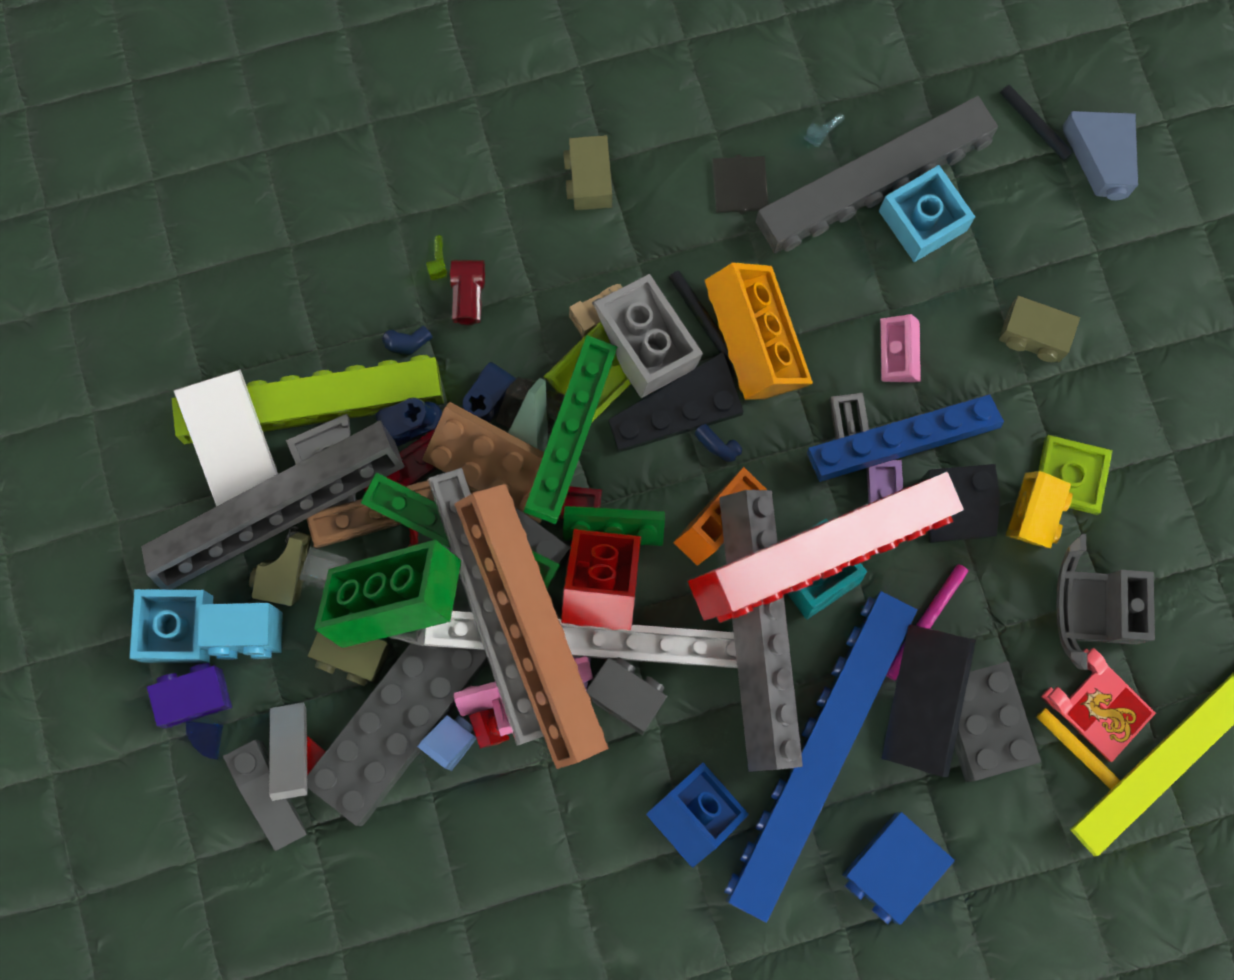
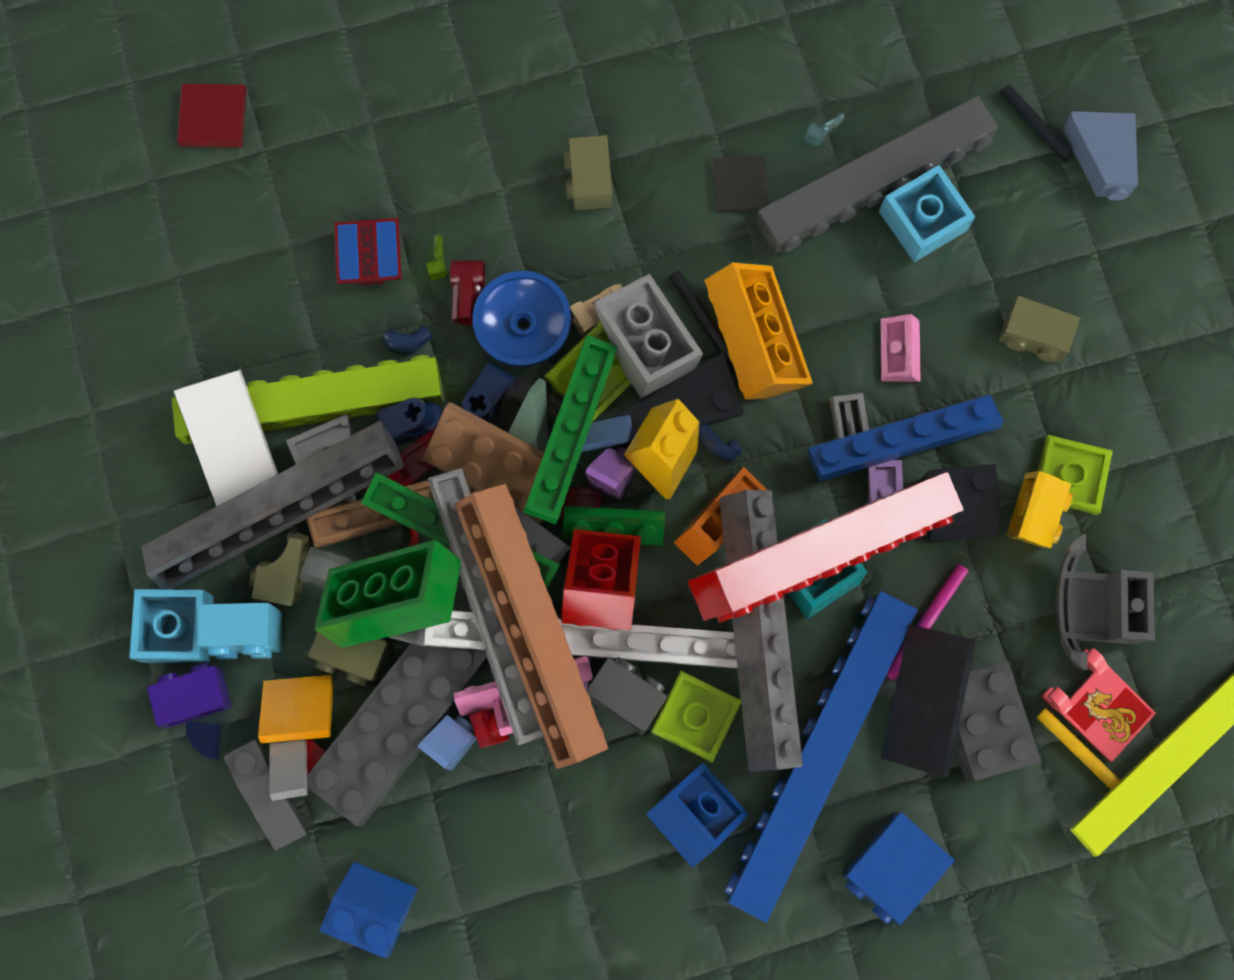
(212, 115): none -> dark red tile
(296, 709): none -> light orange tile
(367, 251): none -> piece
(369, 910): none -> blue slope
(516, 299): none -> blue dish
(609, 433): none -> medium blue slope
(611, 472): none -> medium lavender slope
(665, 446): none -> yellow slope
(696, 716): none -> lime tile

